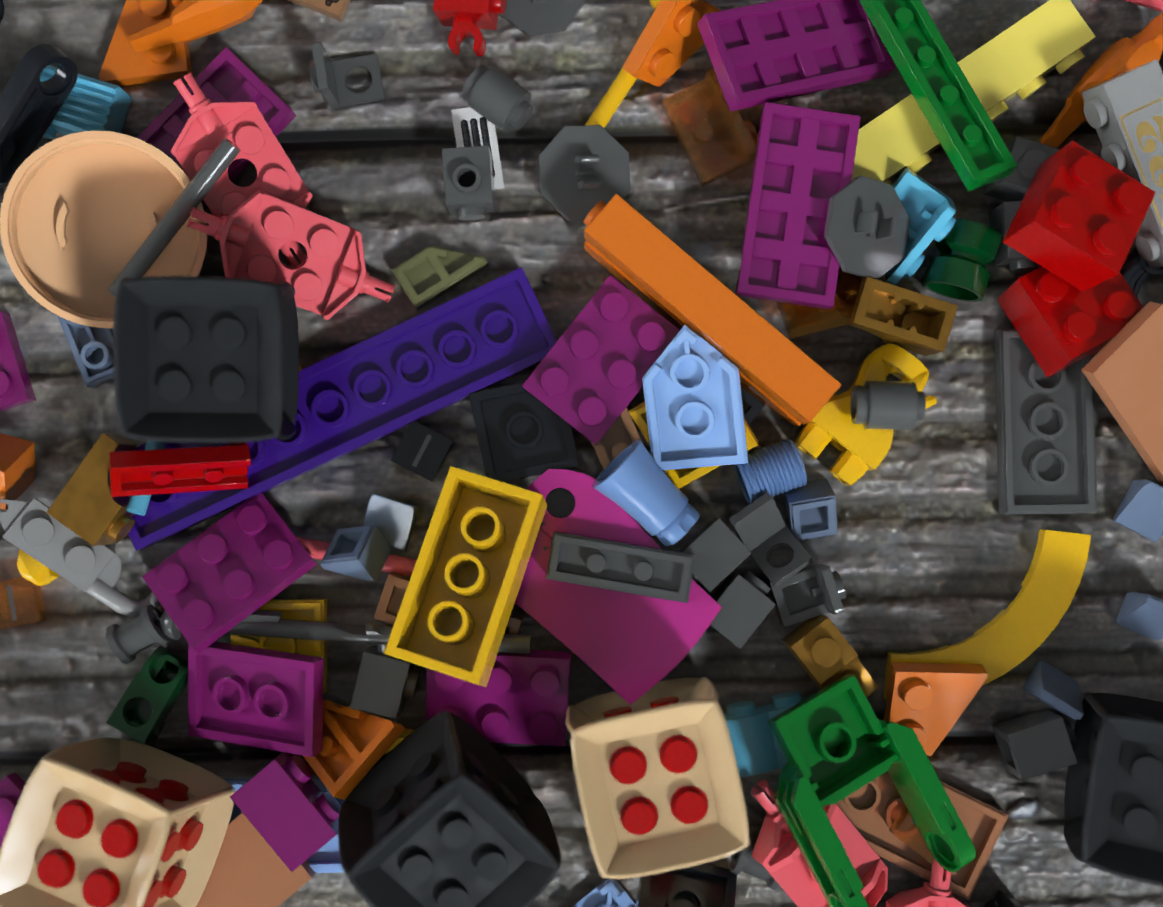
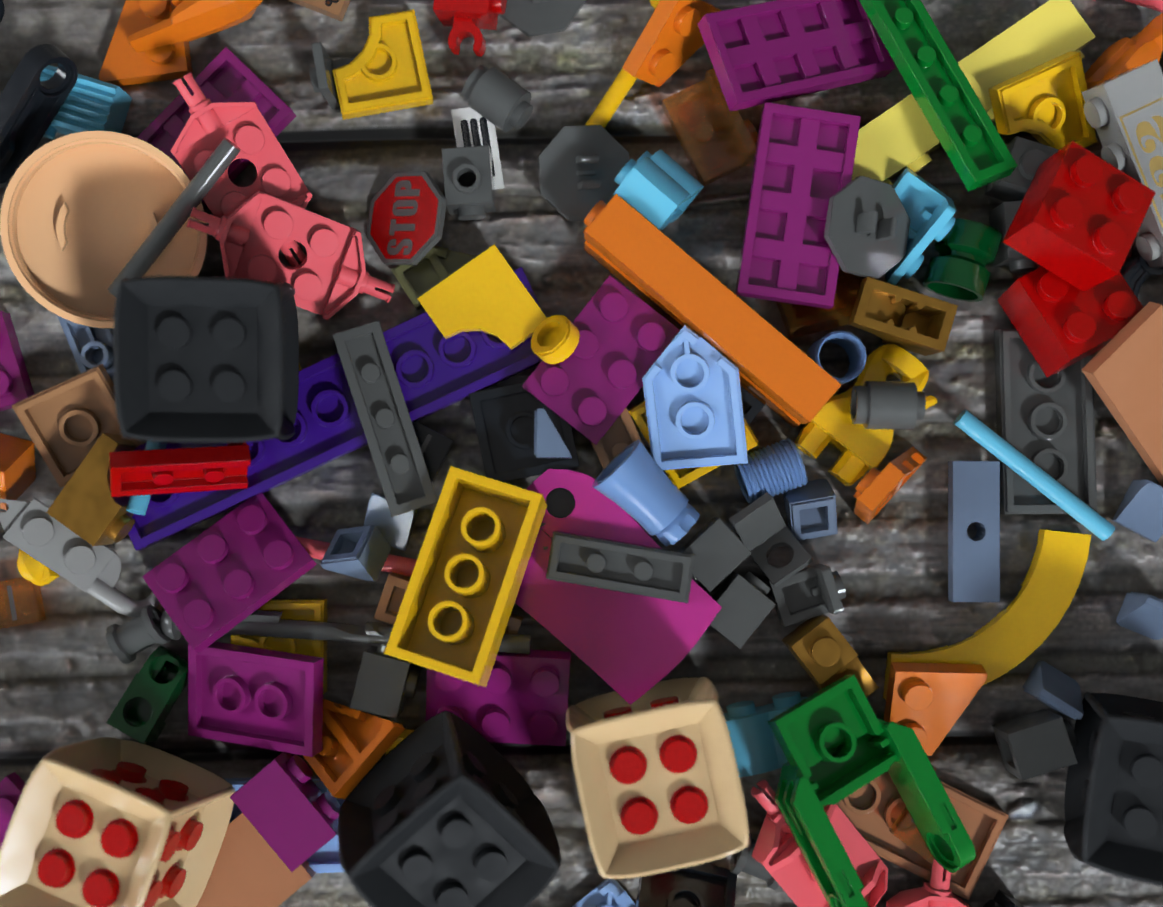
(70, 419): none -> medium nougat tile
(385, 418): none -> dark grey plate
(387, 72): none -> yellow tile
(406, 218): none -> piece
(484, 298): none -> yellow tile
(547, 439): none -> sand blue slope
(555, 339): none -> yellow tile
(657, 187): none -> medium azure brick
(853, 347): none -> medium blue piece
(879, 487): none -> orange wing
(974, 561): none -> sand blue tile
(1034, 475): none -> medium azure bar
(1045, 103): none -> yellow tile

